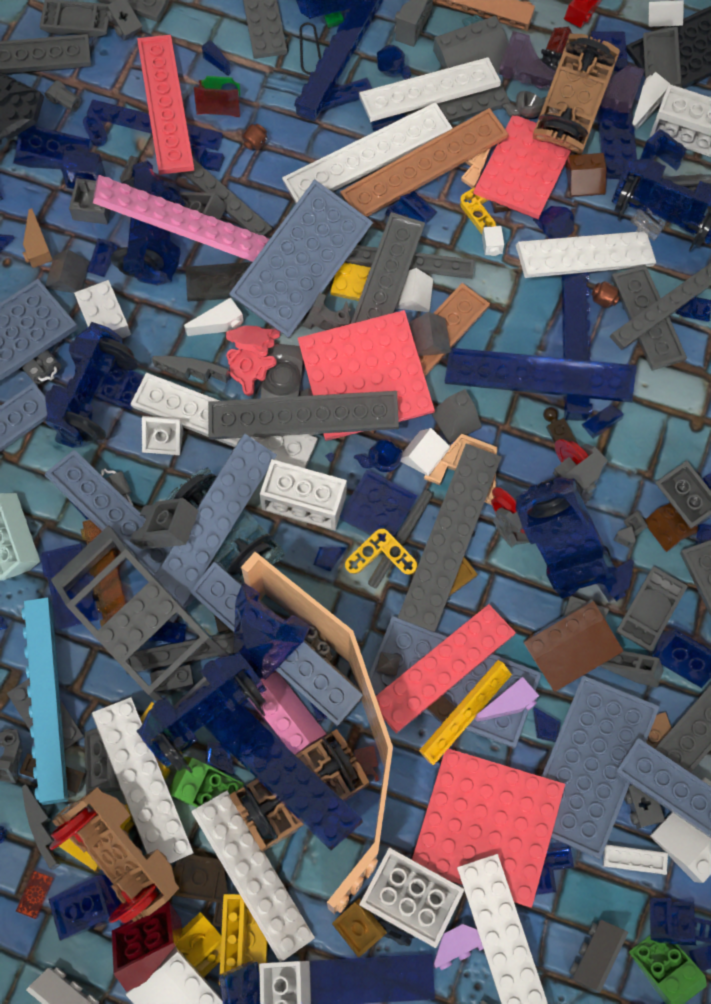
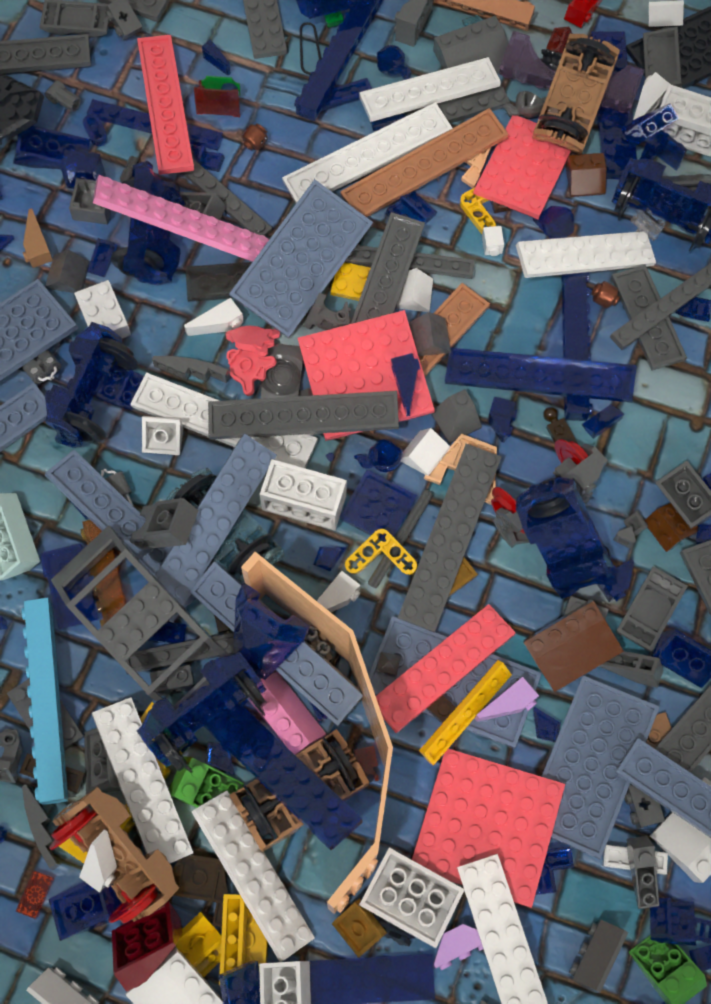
(100, 863): none -> white slope
(339, 593): none -> white slope
(405, 372): none -> clear blue slope
(500, 416): none -> clear blue slope
(643, 871): none -> dark grey slope
(649, 124): none -> clear blue slope

